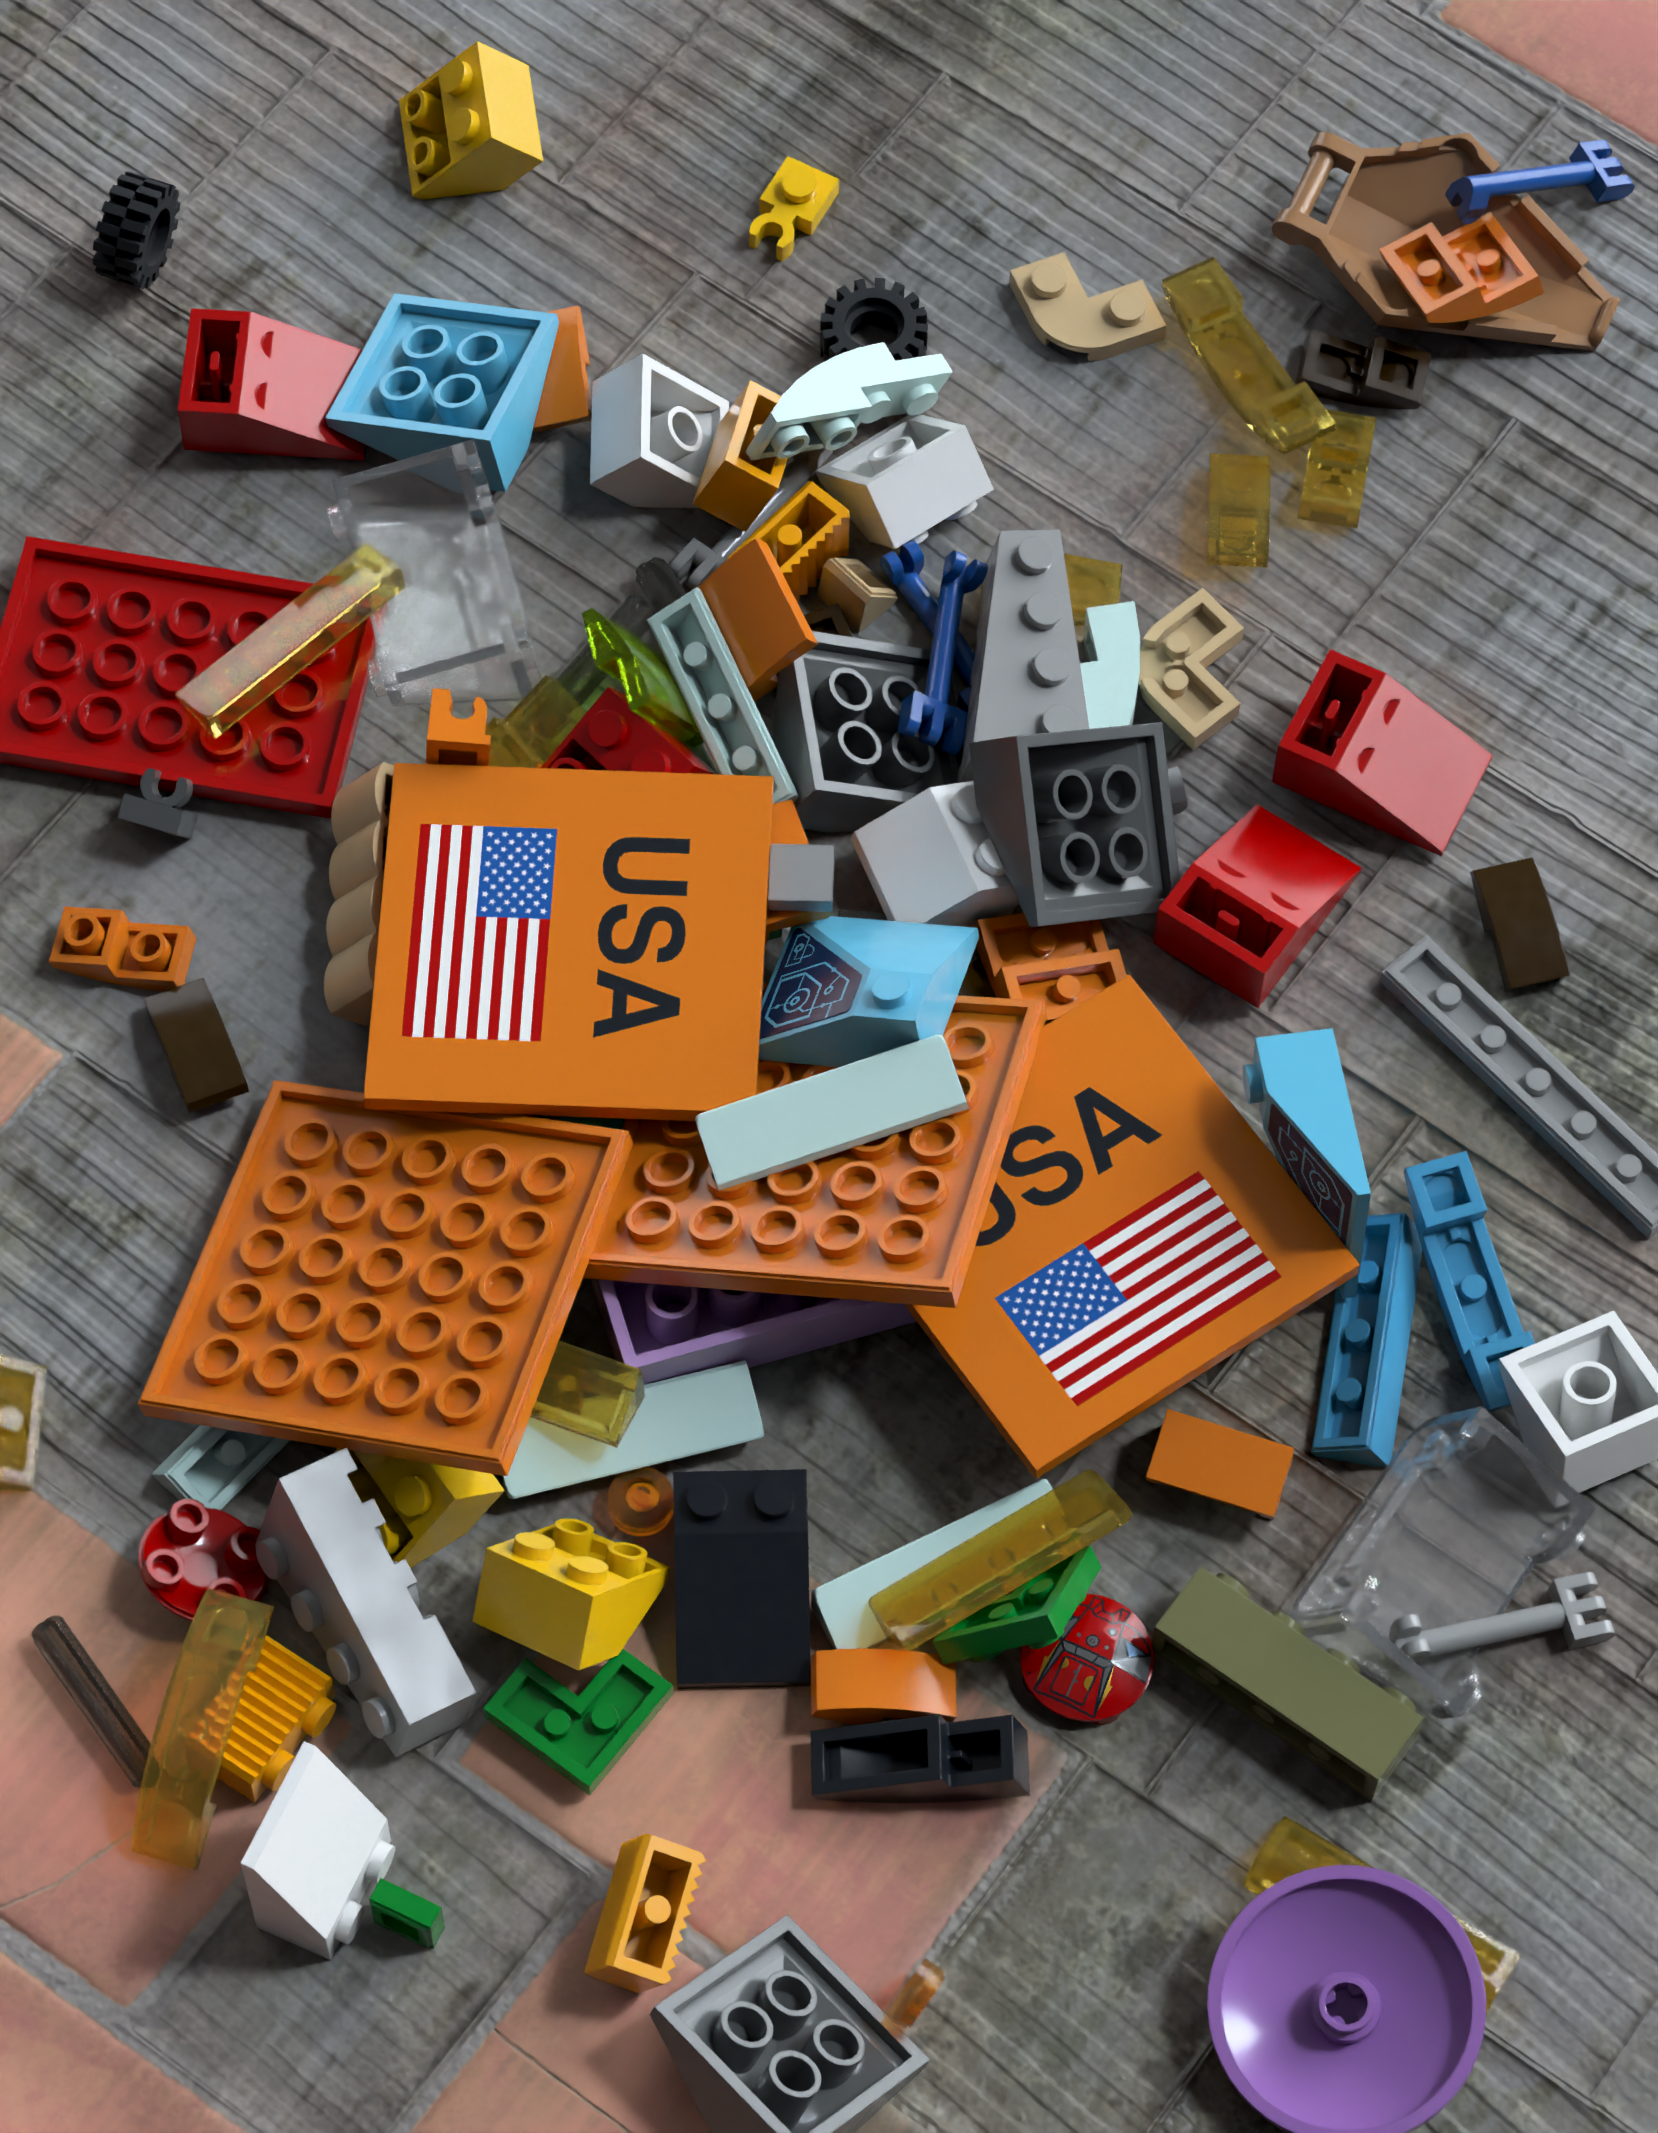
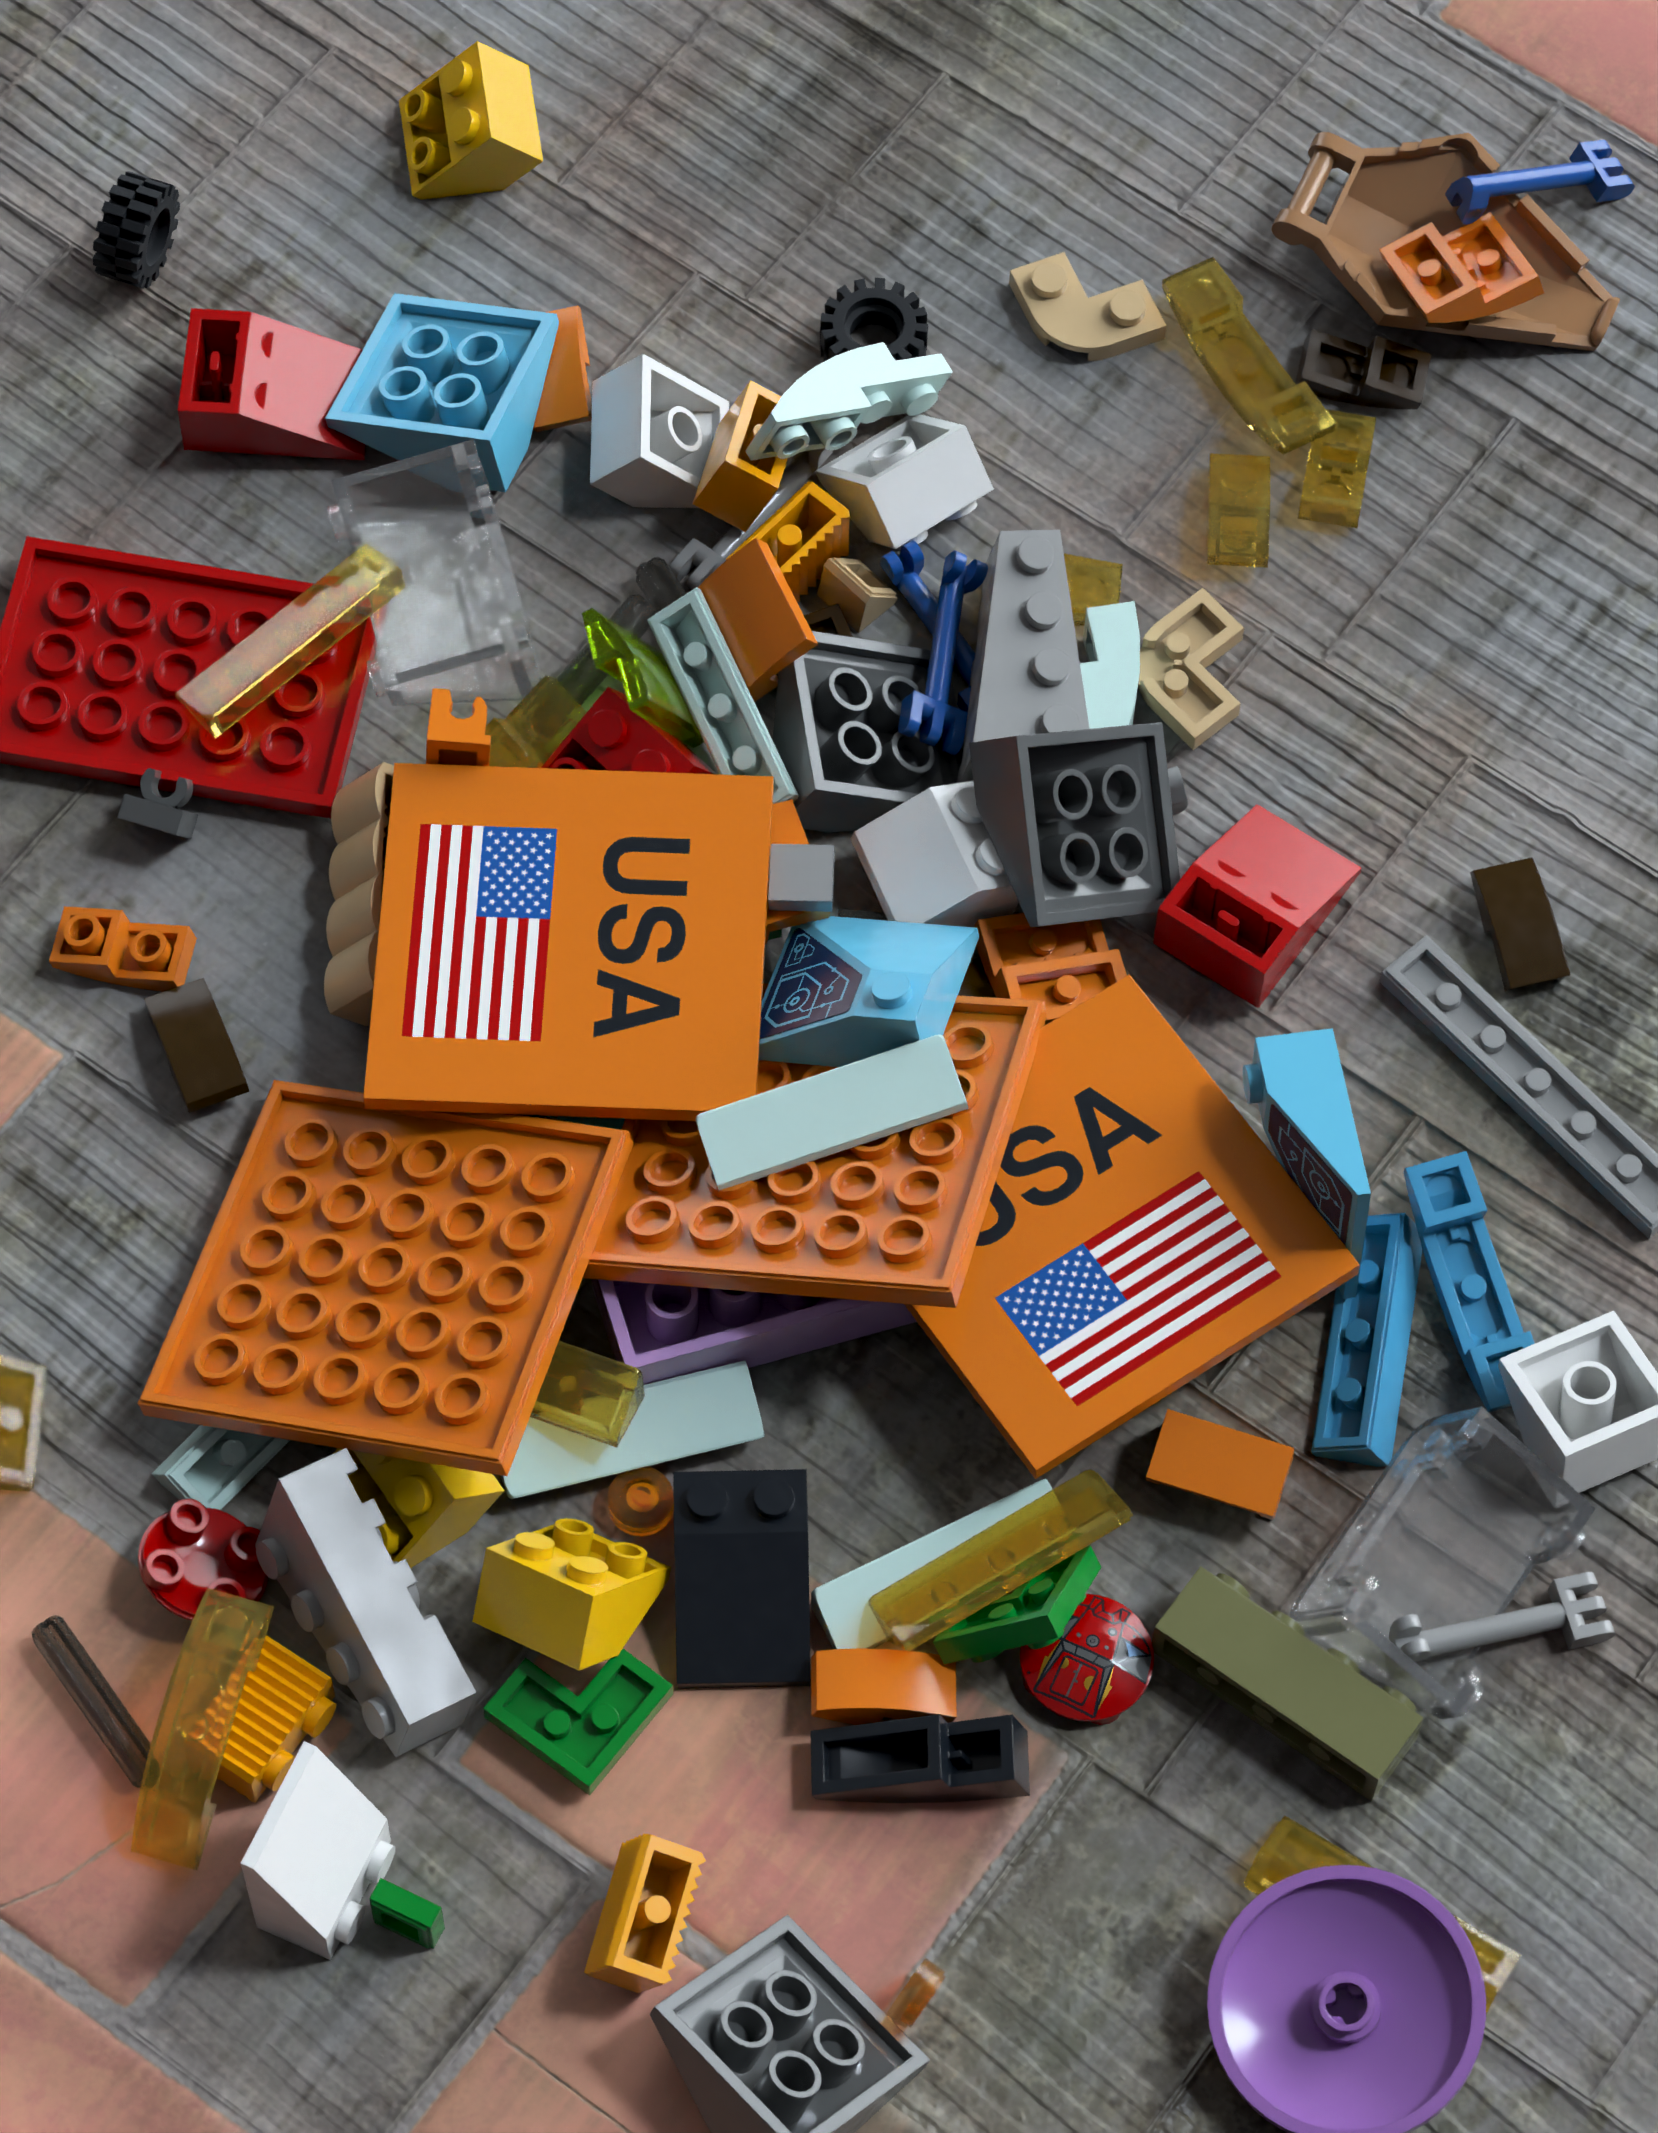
(792, 201): yellow plate -> none
(1379, 755): slope -> none

